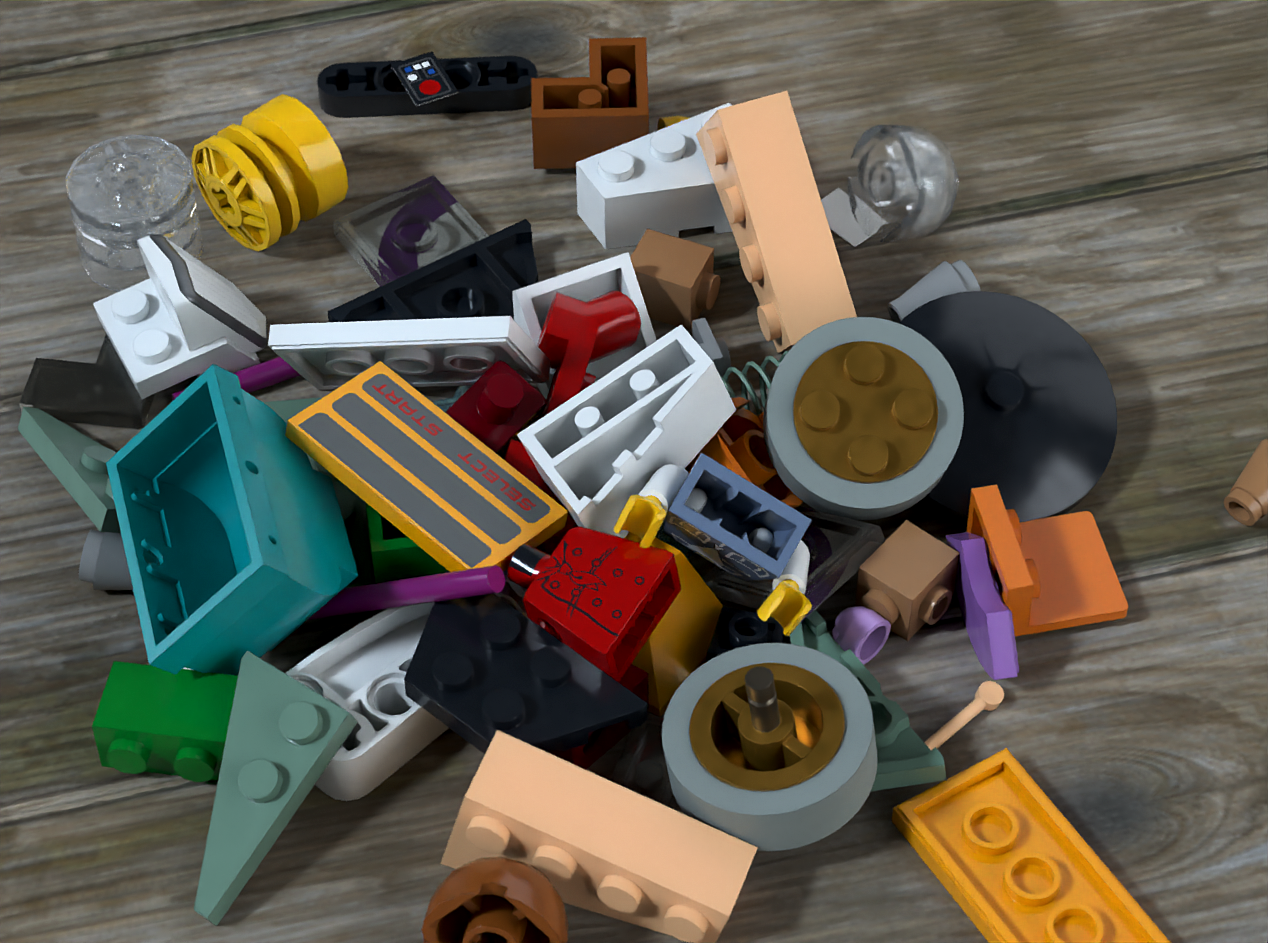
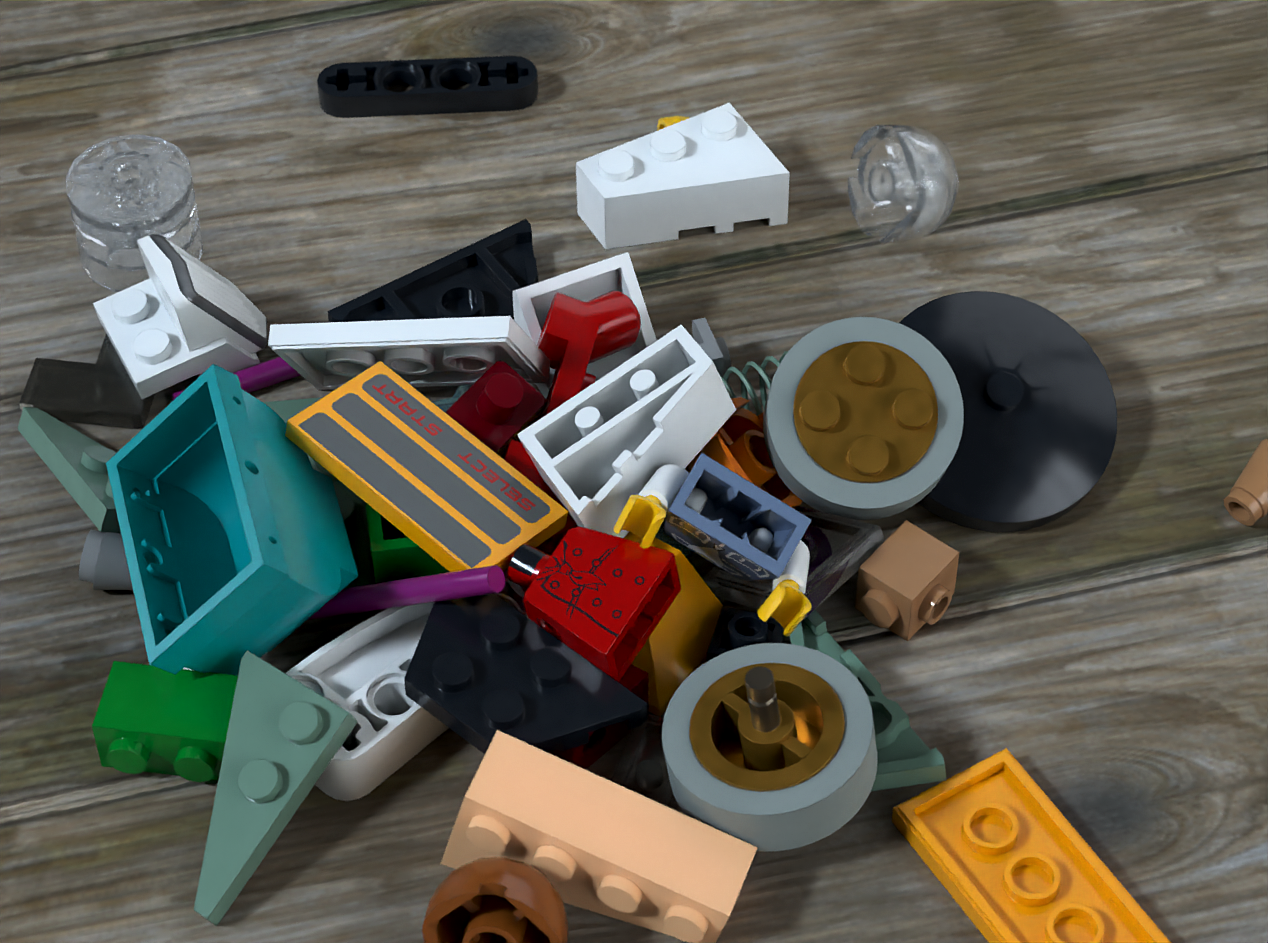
(270, 172): yellow wheel -> none
(407, 230): clear smoke tile -> none
(424, 78): black sticker -> none
(591, 113): dark orange brick -> none
(675, 277): medium nougat brick -> none
(776, 217): light nougat wedge -> none
(841, 218): white sticker -> none
(861, 632): lavender hinge -> none
(939, 282): light grey cone -> none
(982, 607): medium lavender tile -> none
(987, 697): light nougat hinge -> none
(1047, 568): orange bracket -> none

